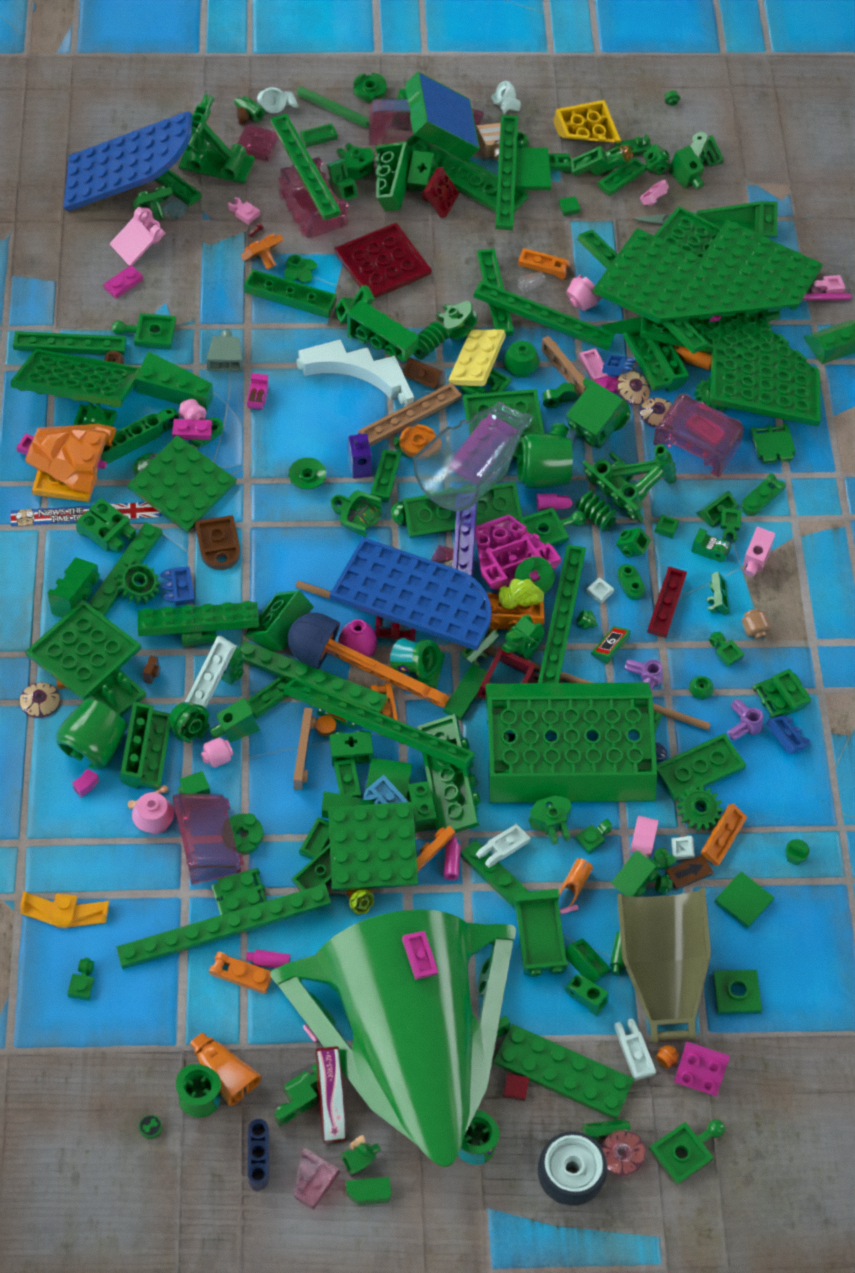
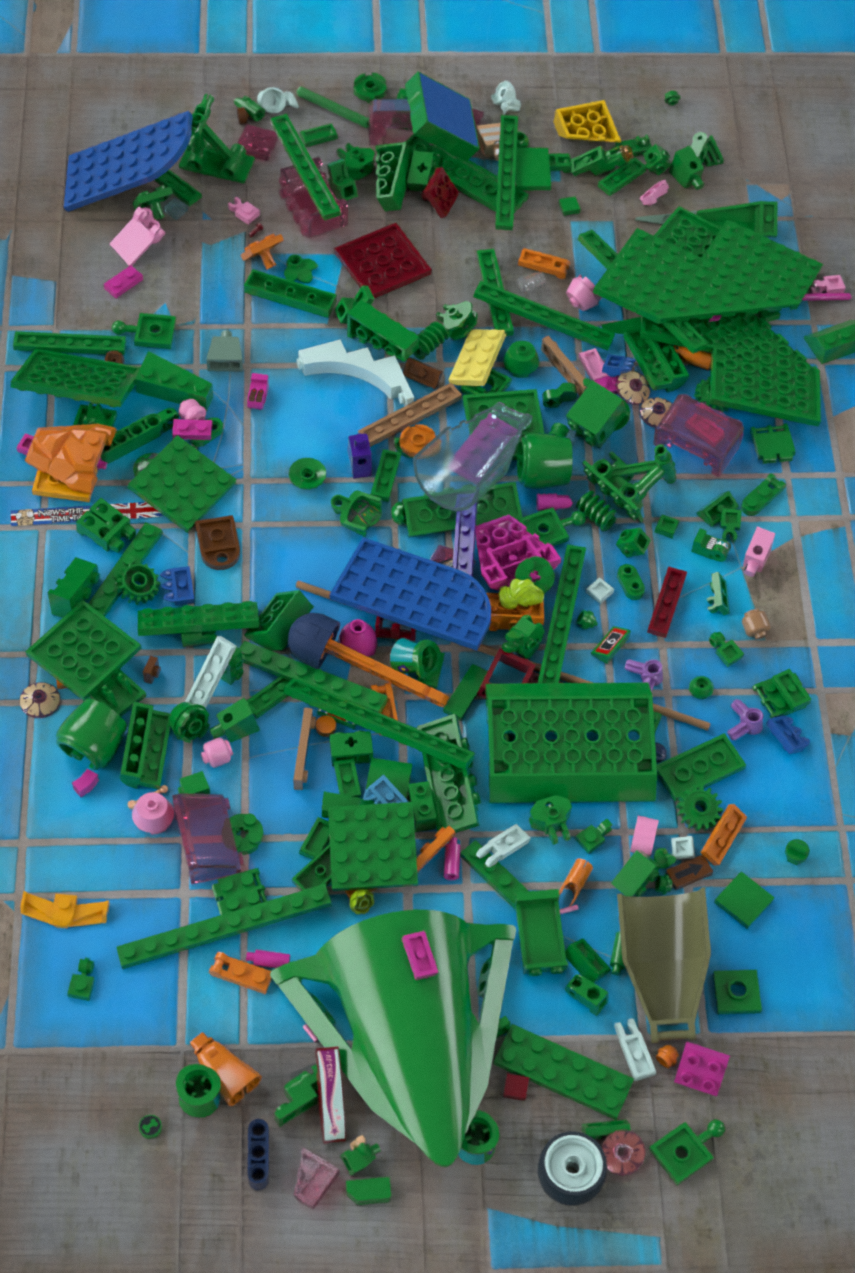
(472, 655): green plate -> none

